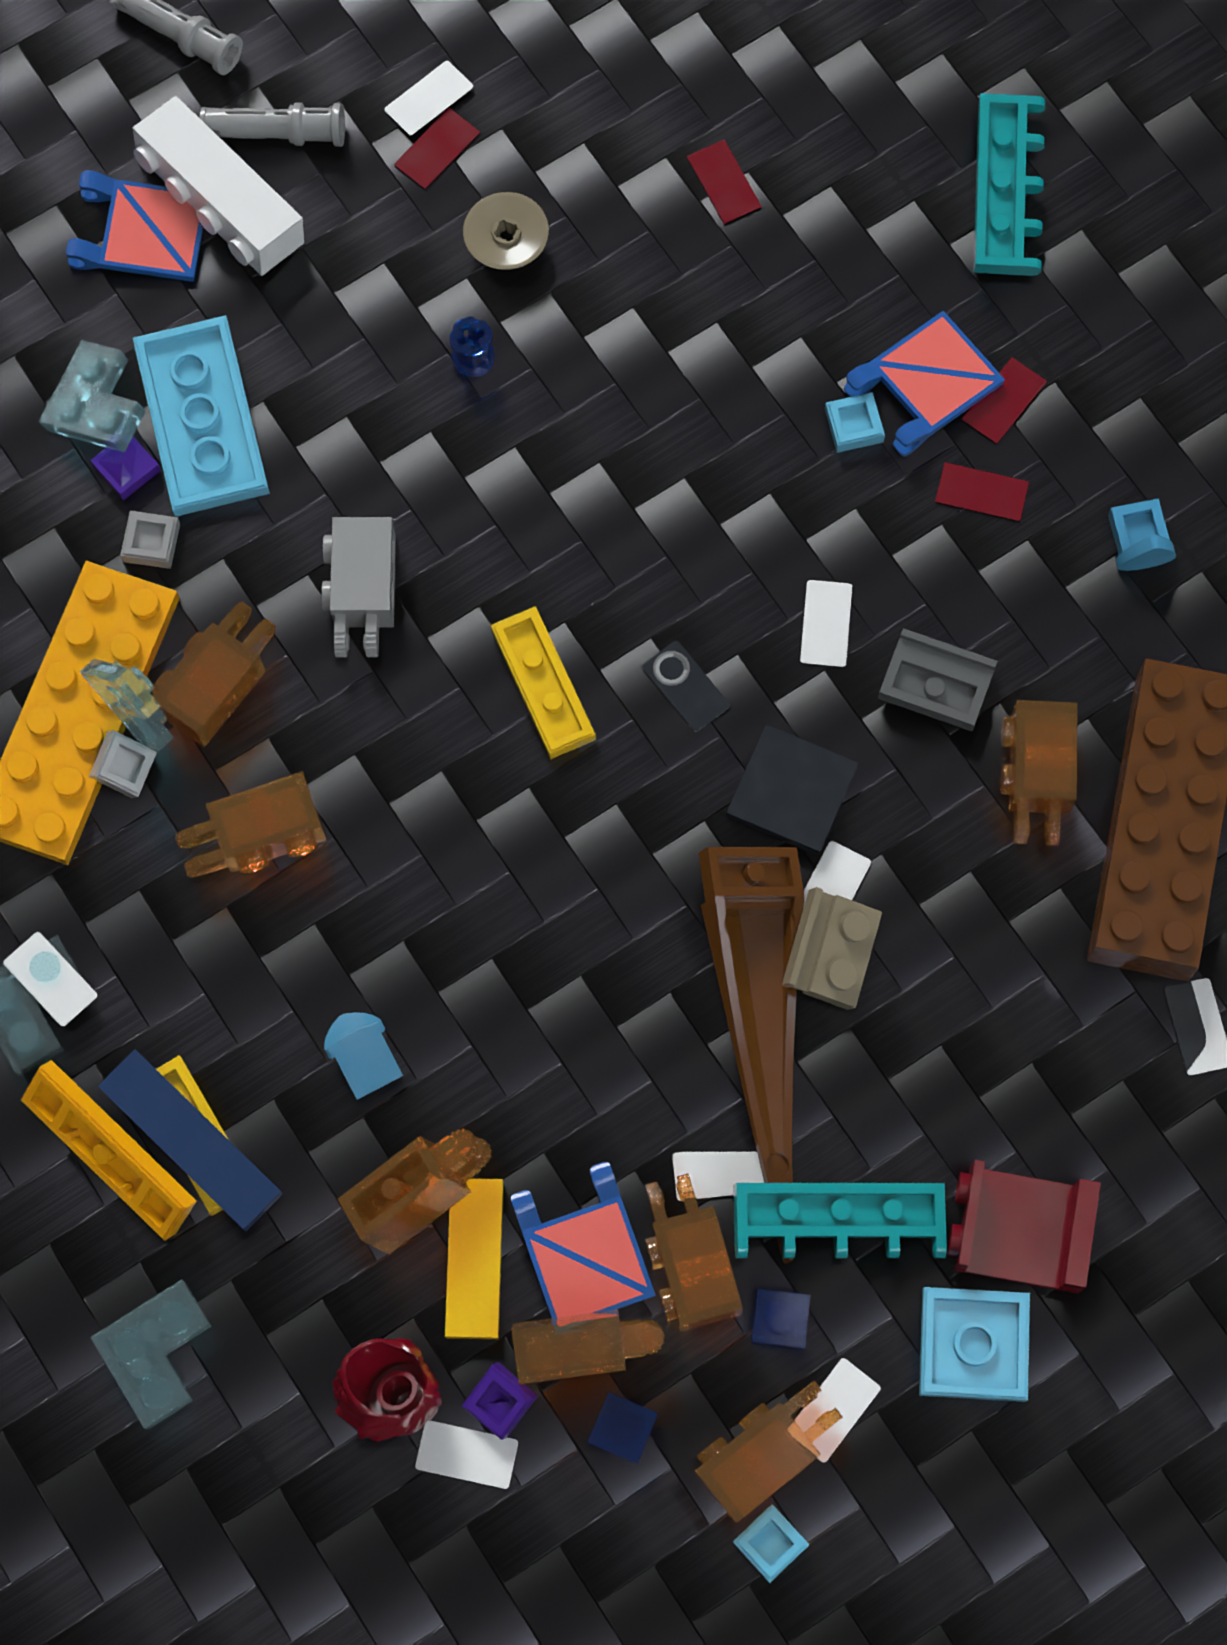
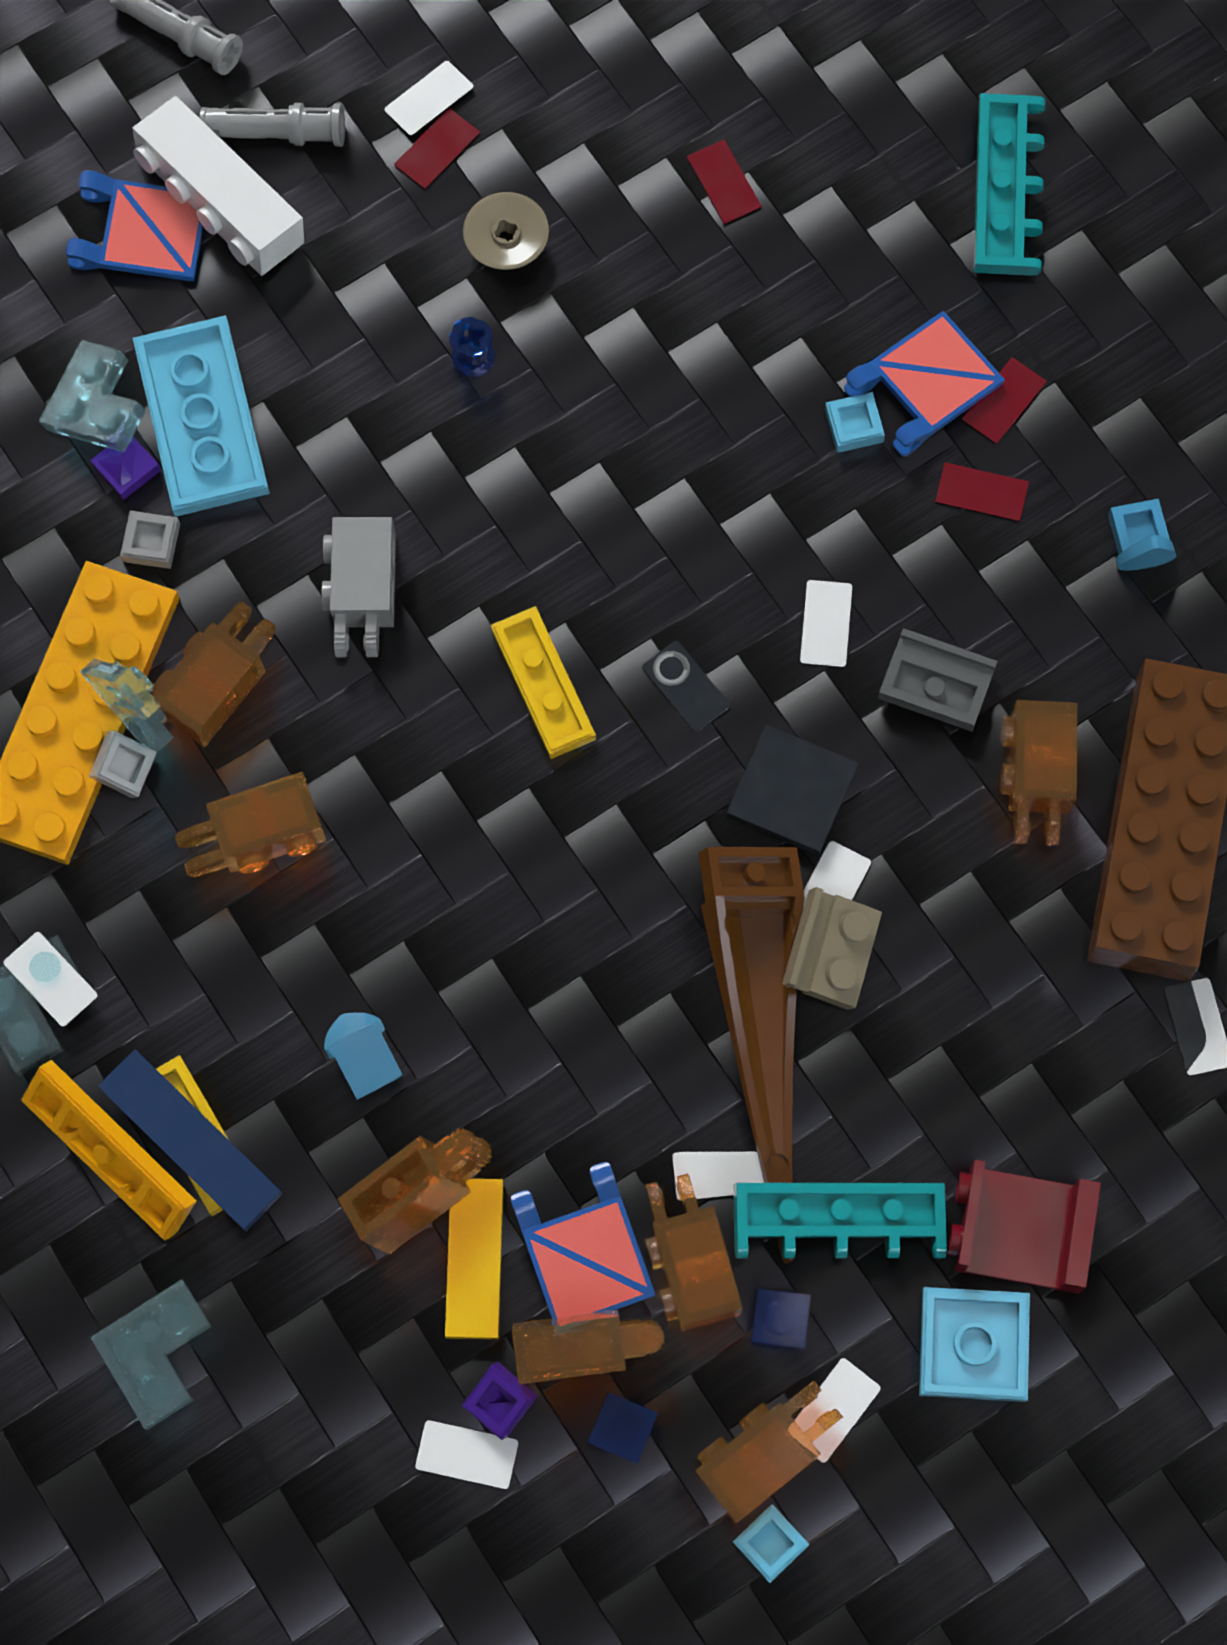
(386, 1389): dark red hair -> none

